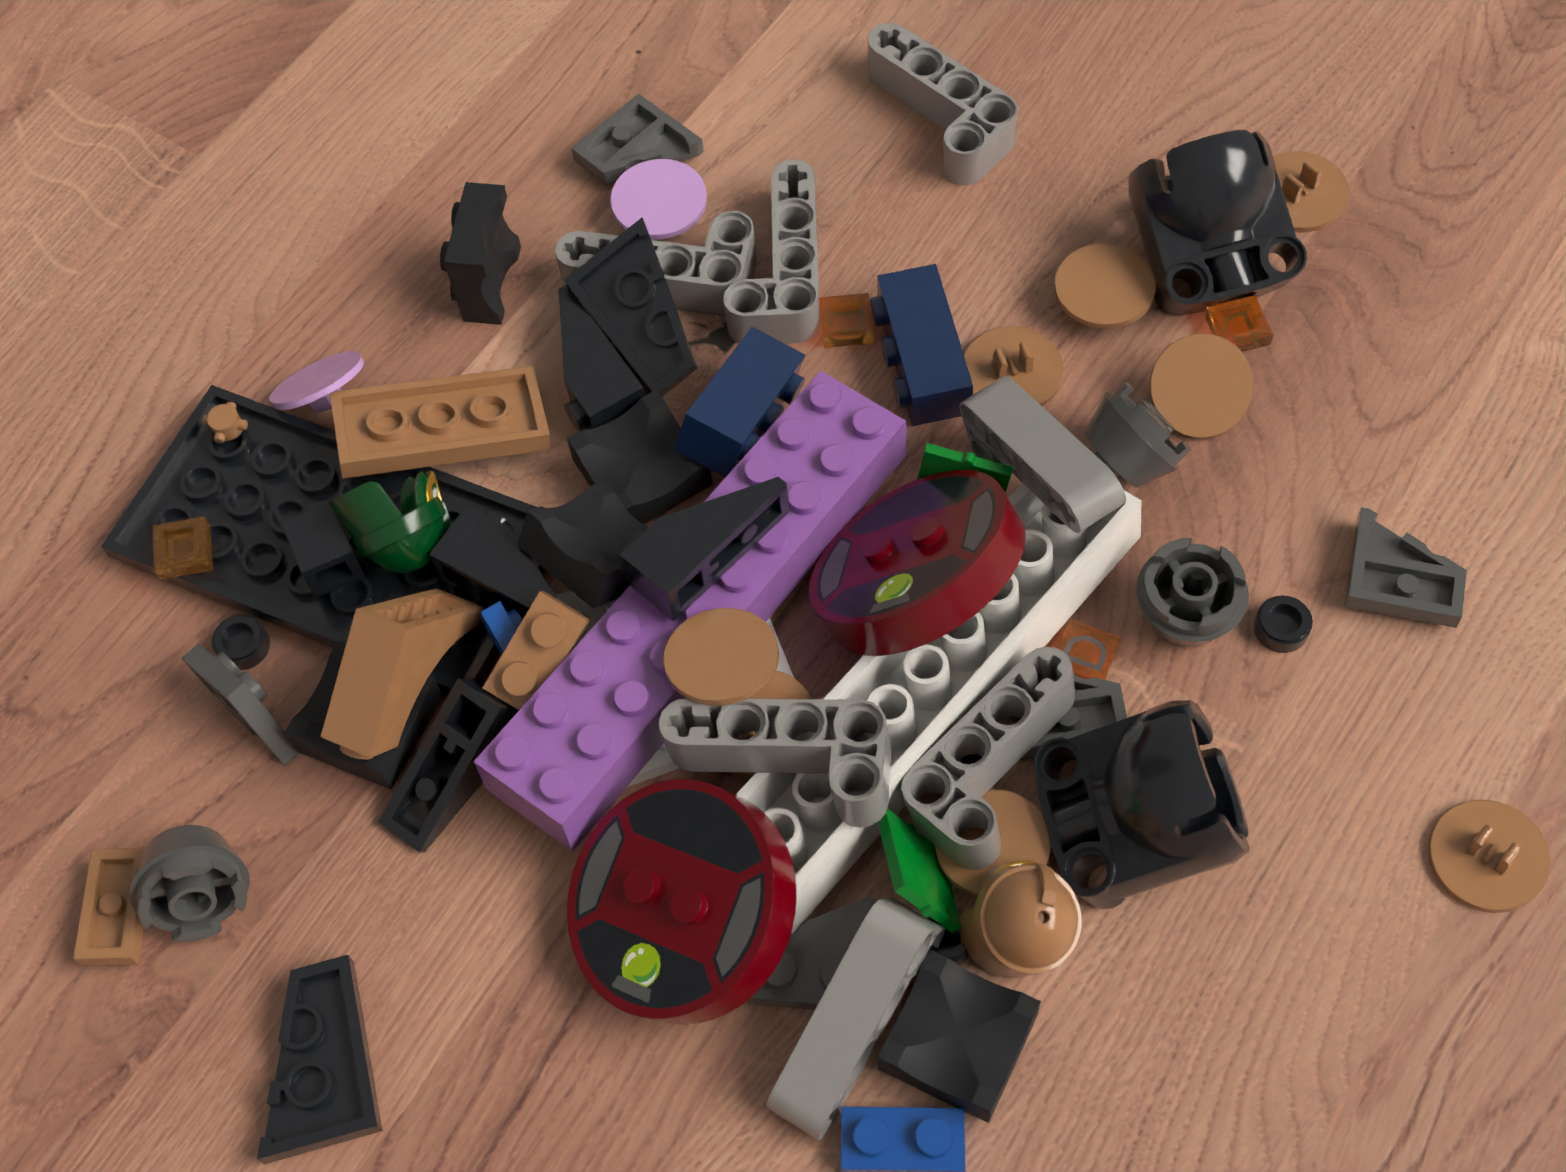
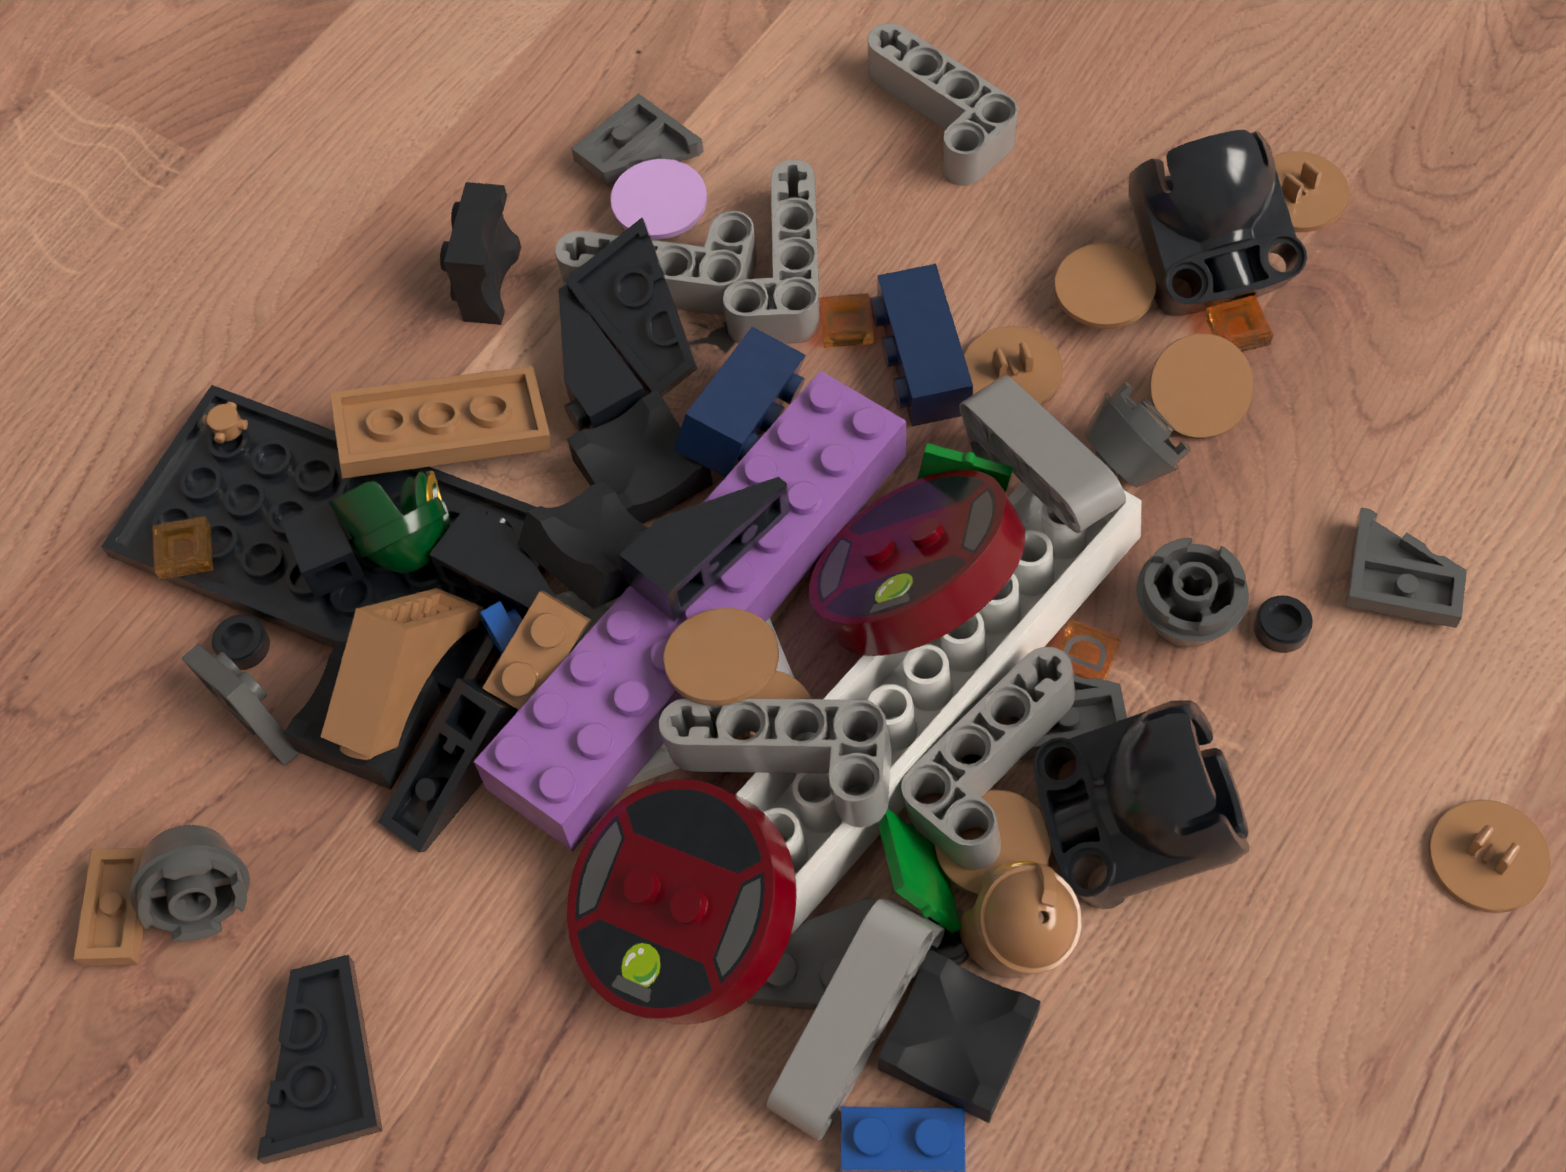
(316, 382): lavender piece -> none

